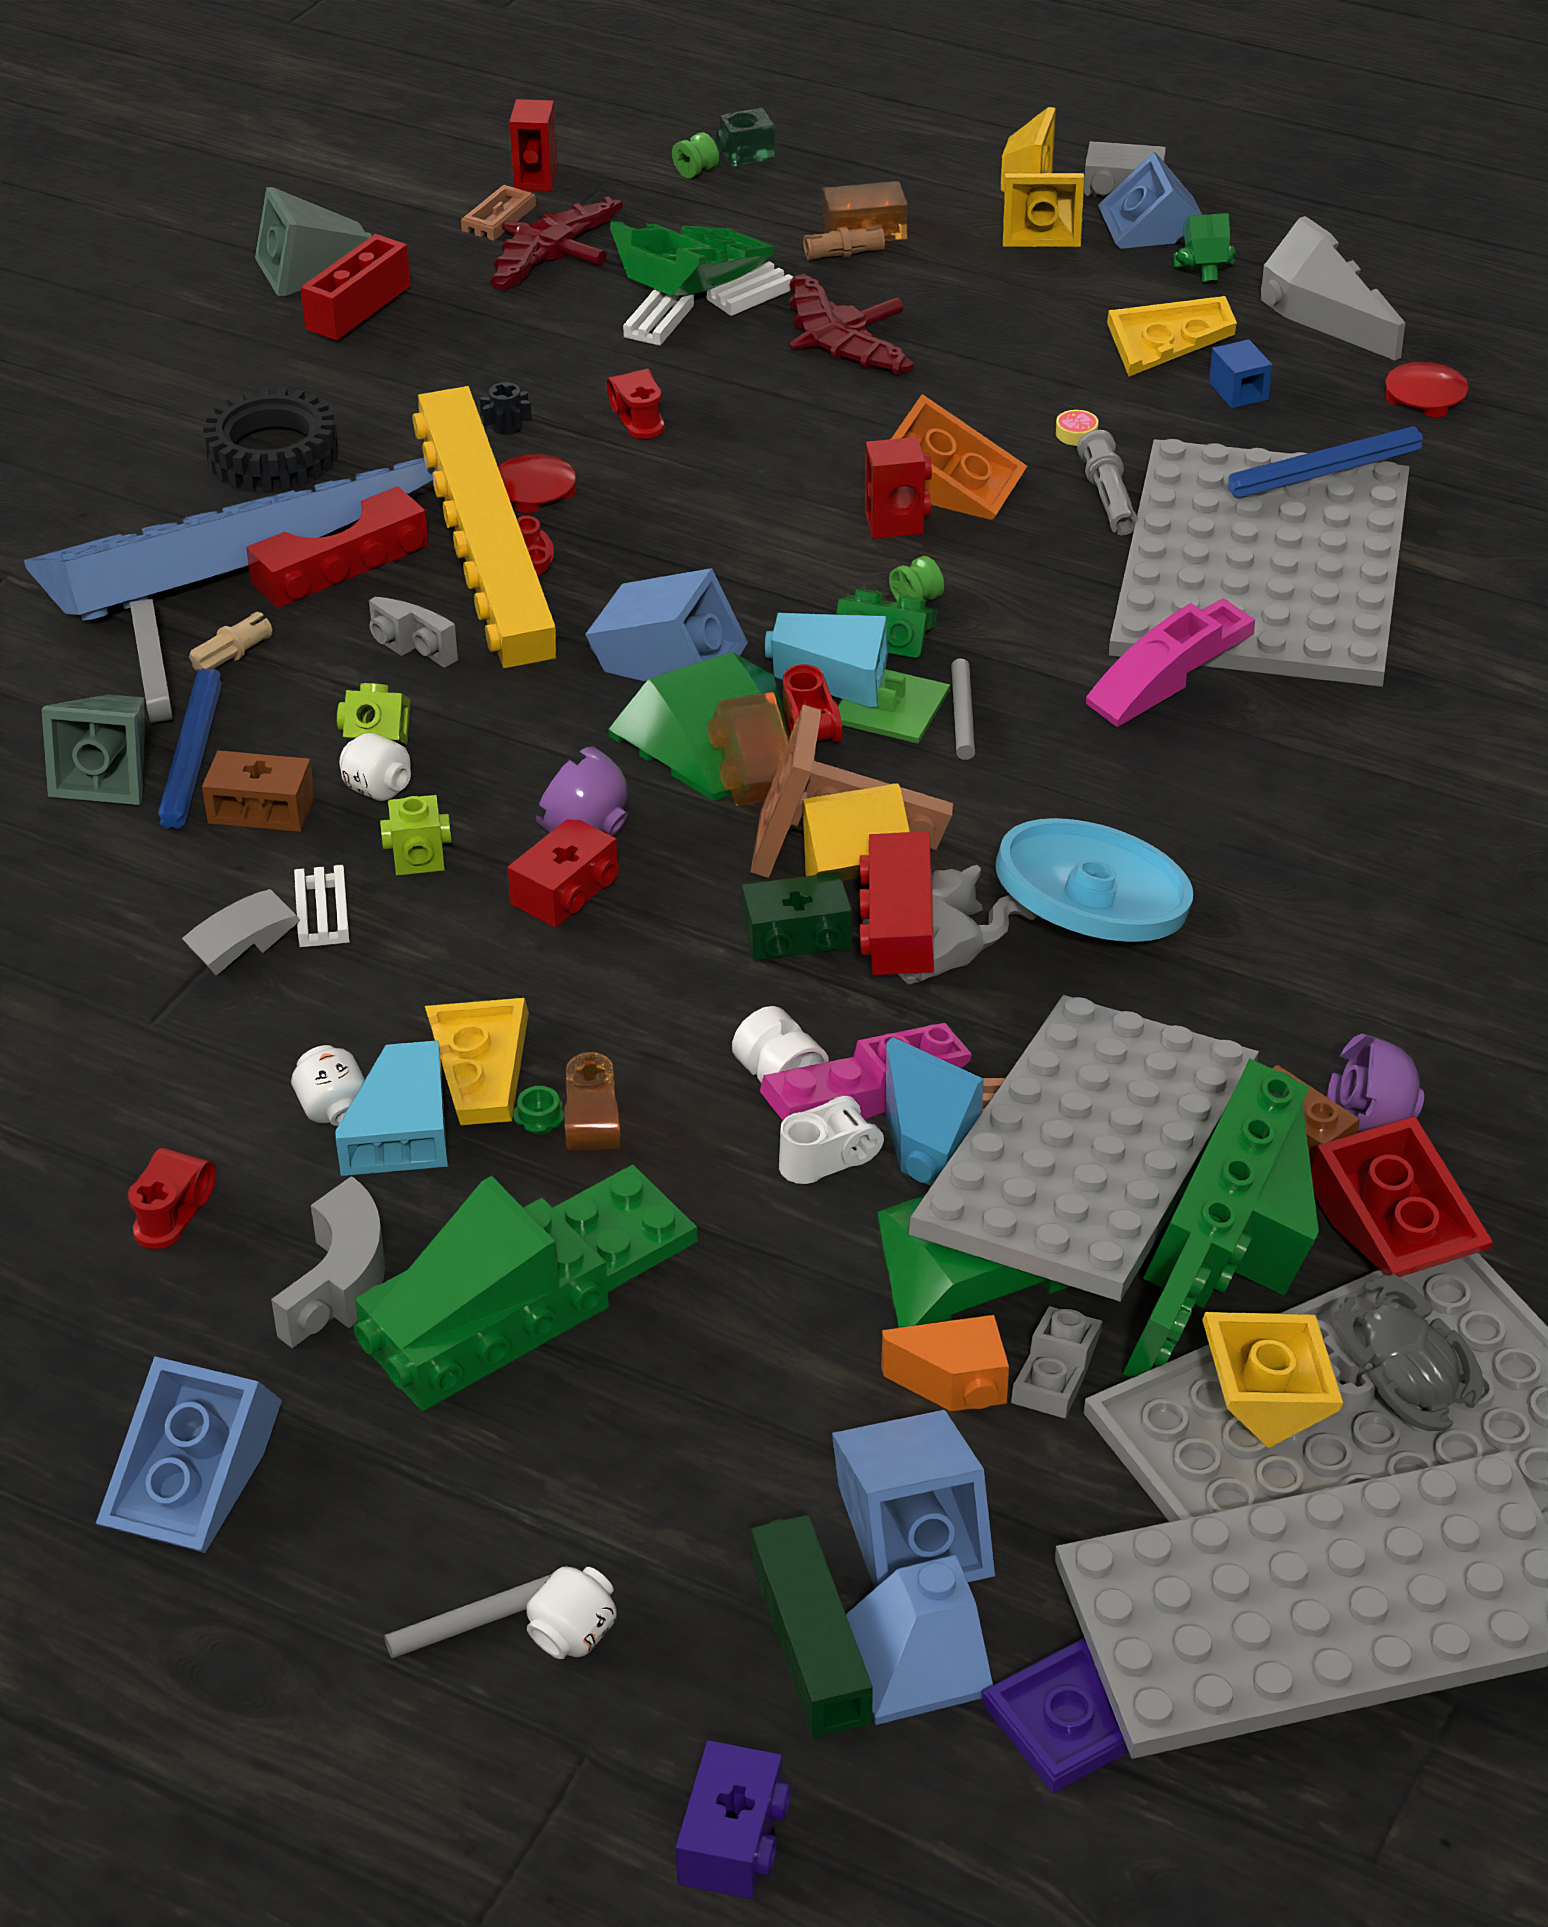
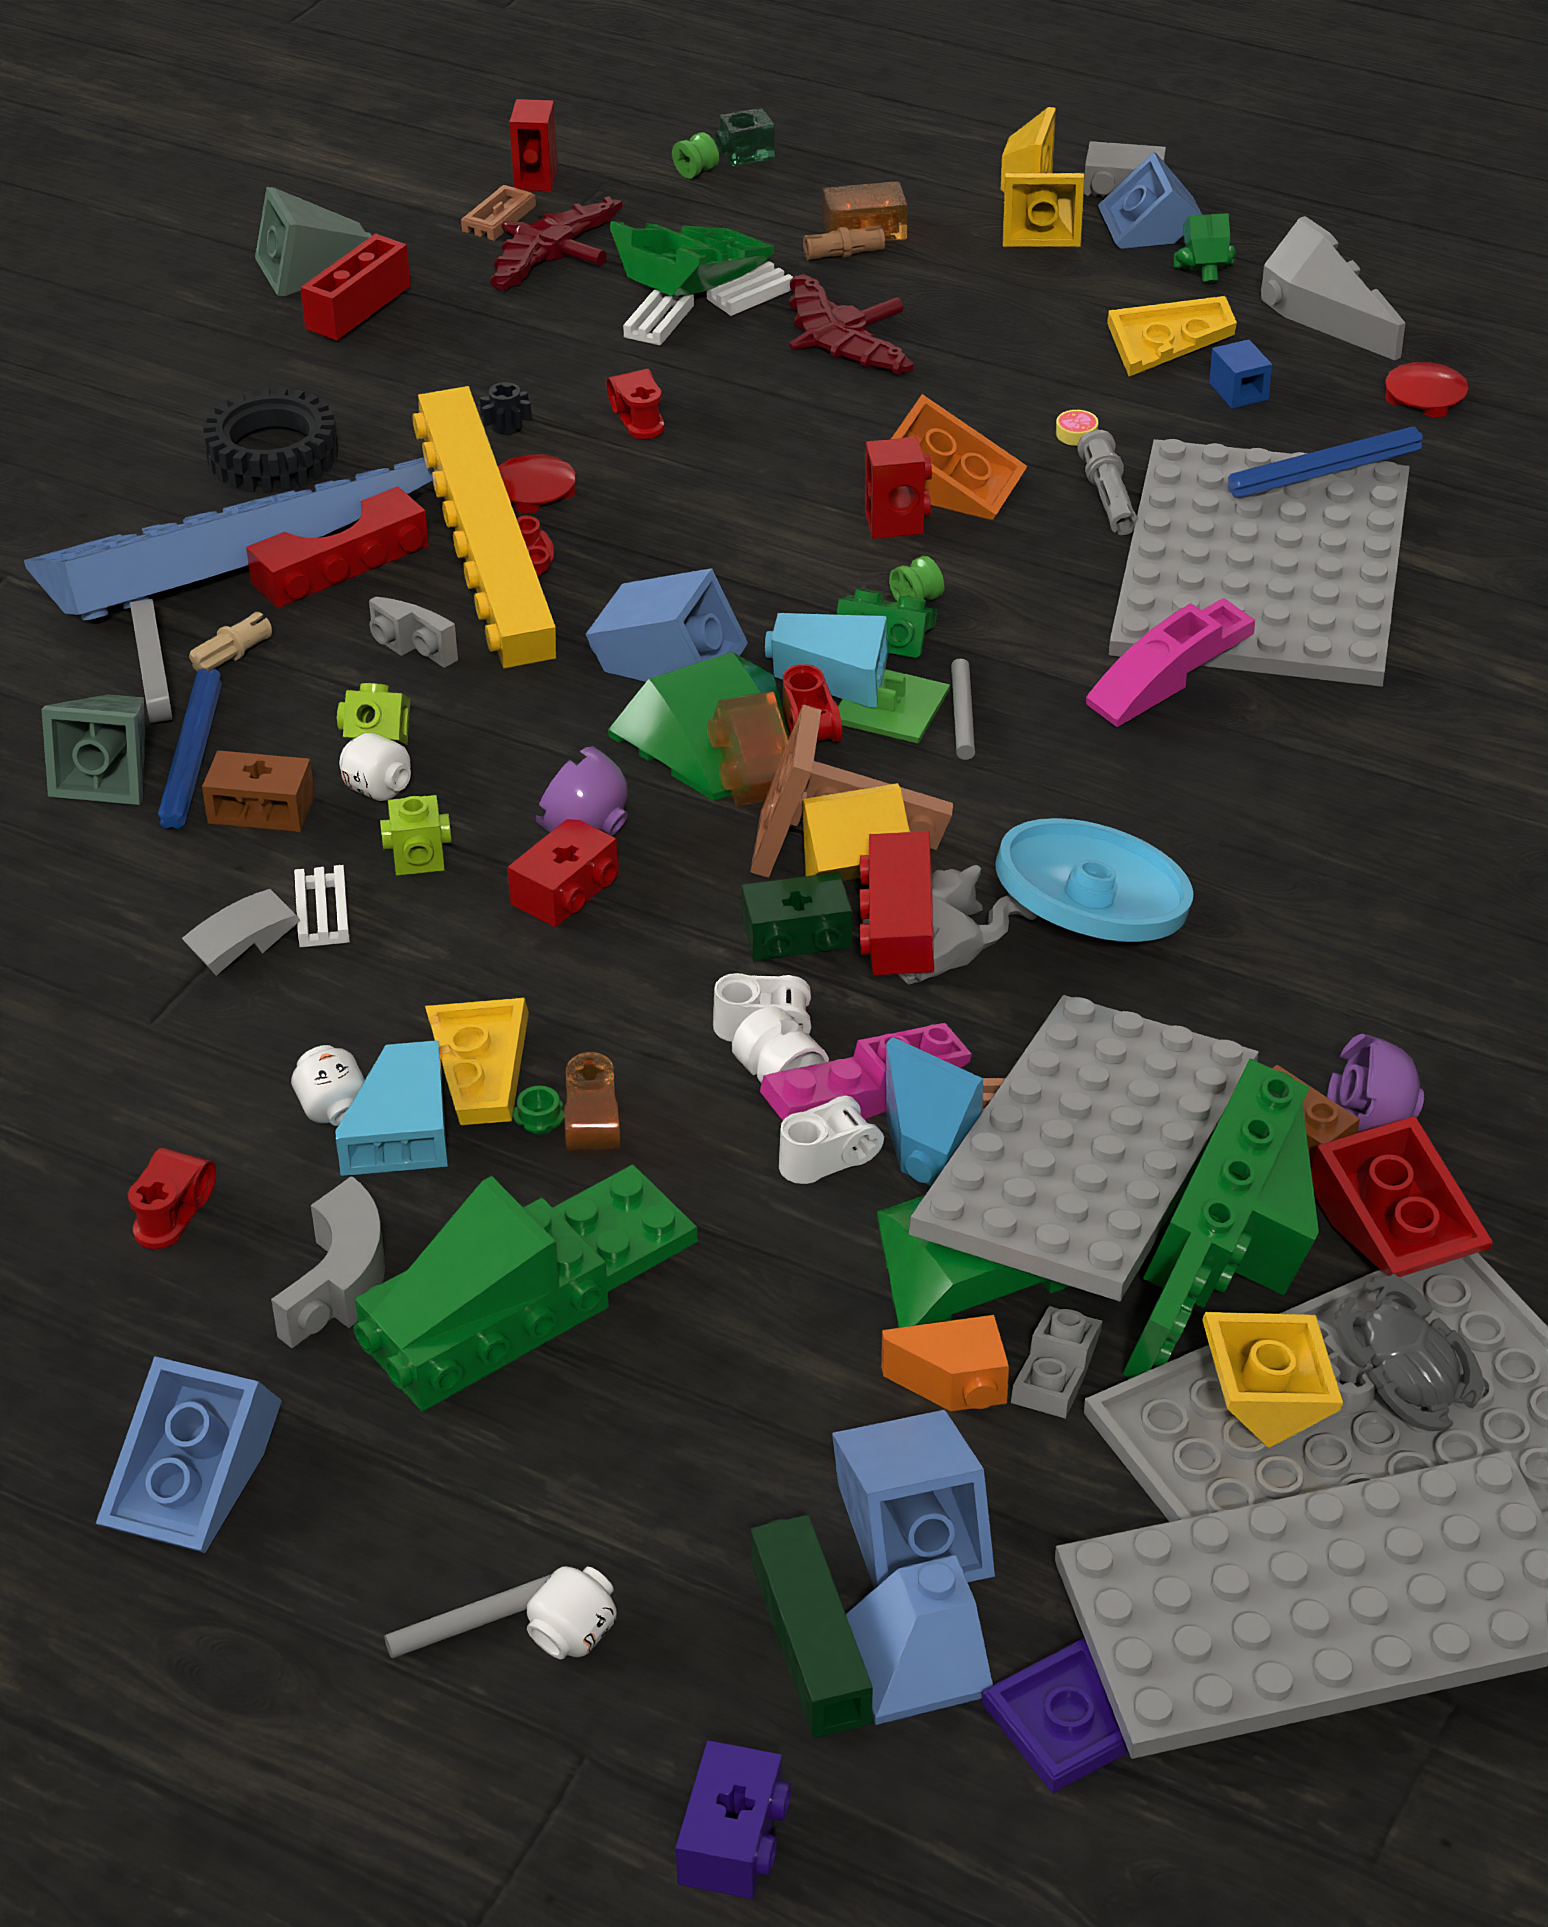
(741, 995): none -> white piece

